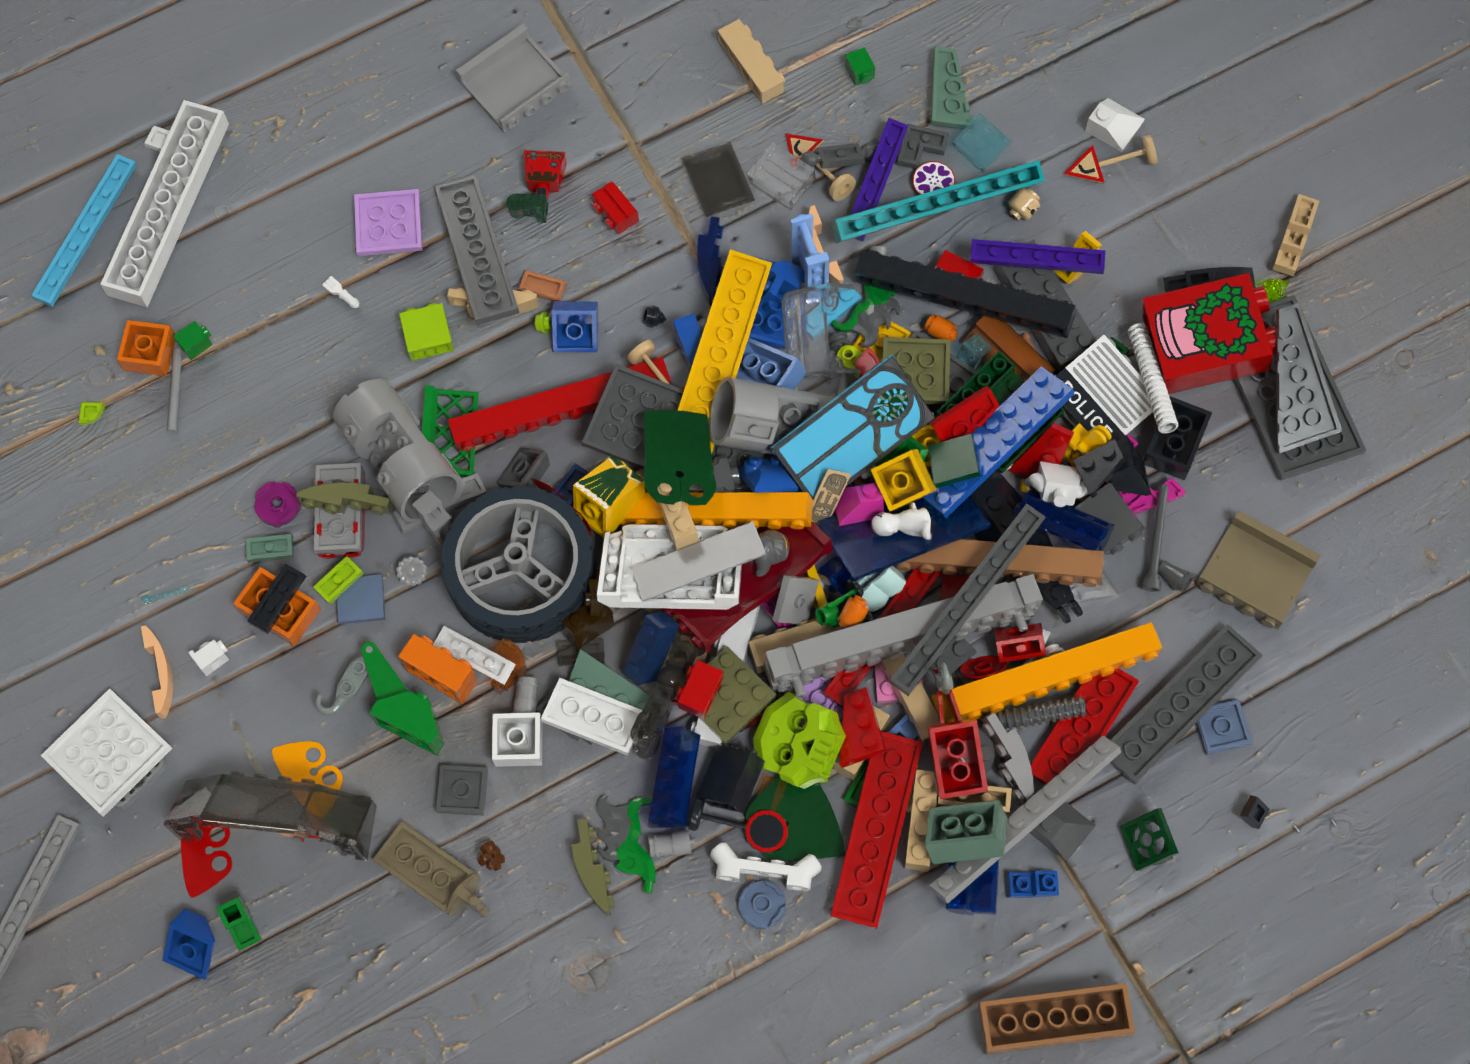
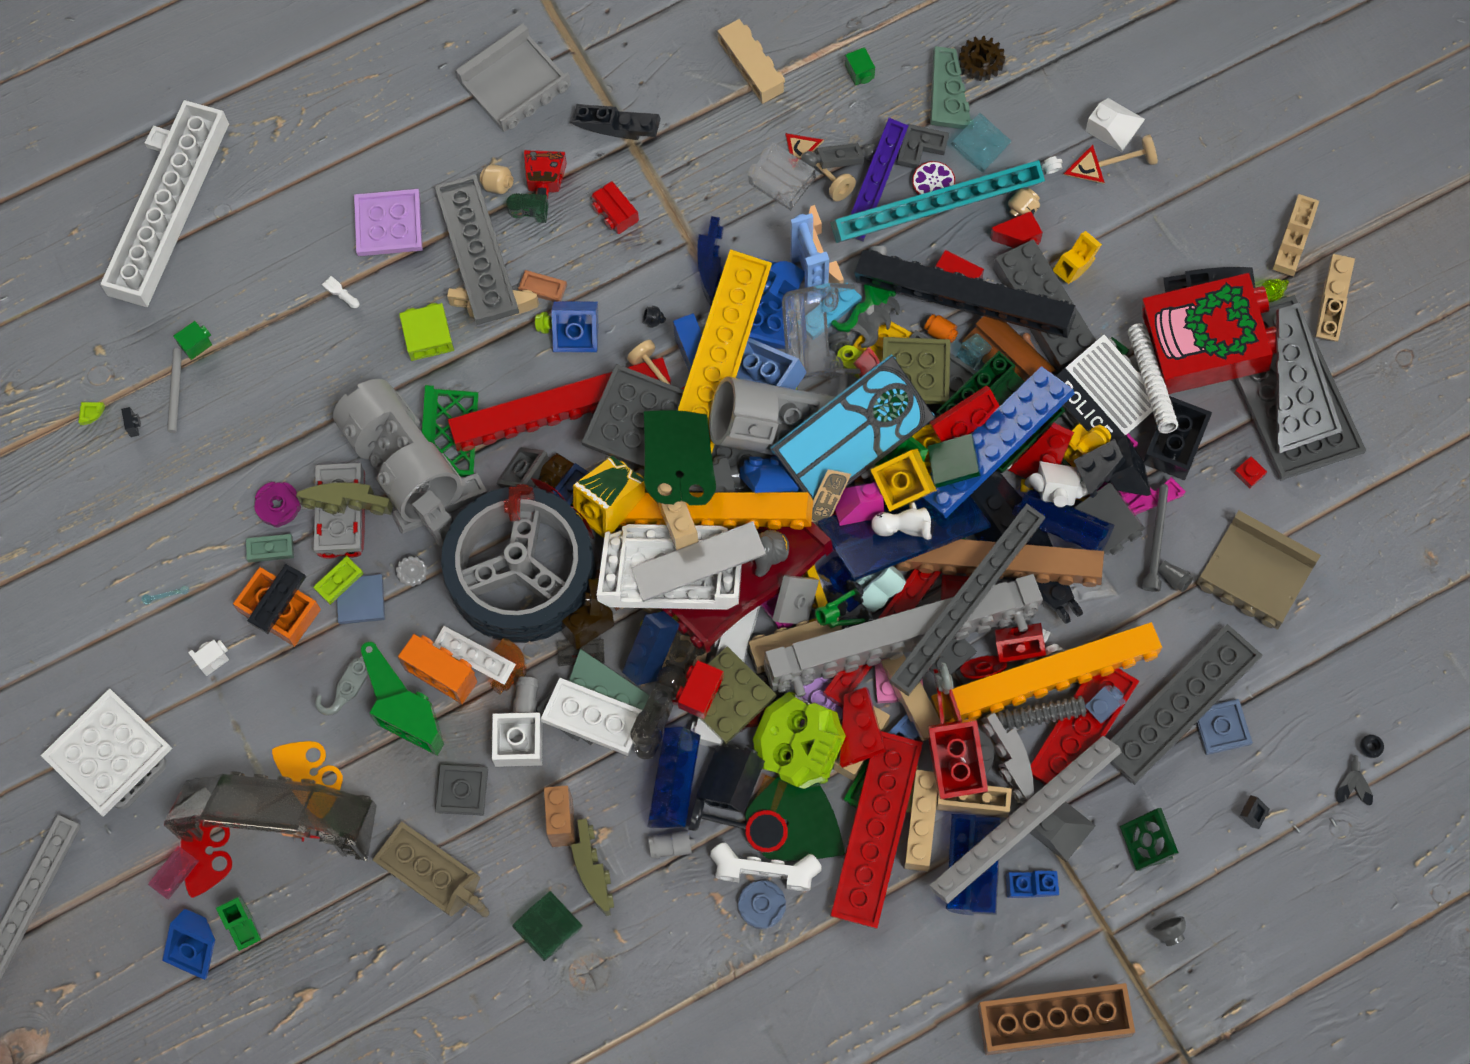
(84, 230): medium azure plate -> none
(131, 422): none -> black plate
(146, 348): orange brick -> none
(162, 697): light nougat slope -> none
(173, 872): none -> clear pink plate
(491, 856): reddish brown plant -> none
(496, 179): none -> tan head
(516, 493): none -> clear red bracket
(547, 926): none -> clear green slope
(555, 470): none -> dark brown bracket
(559, 816): none -> medium nougat brick
(615, 123): none -> black slope
(622, 840): piece -> none
(718, 179): clear smoke piece -> none
(853, 612): orange brick -> none
(966, 832): sand green brick -> none
(983, 56): none -> dark brown gear
(1017, 231): none -> red slope
(1037, 256): dark purple plate -> none
(1052, 165): none -> white plate
(1105, 702): none -> sand blue bracket
(1170, 930): none -> dark grey piece
(1250, 472): none -> red plate
(1334, 298): none -> tan slope
(1357, 781): none -> dark grey piece
(1376, 741): none -> black plate

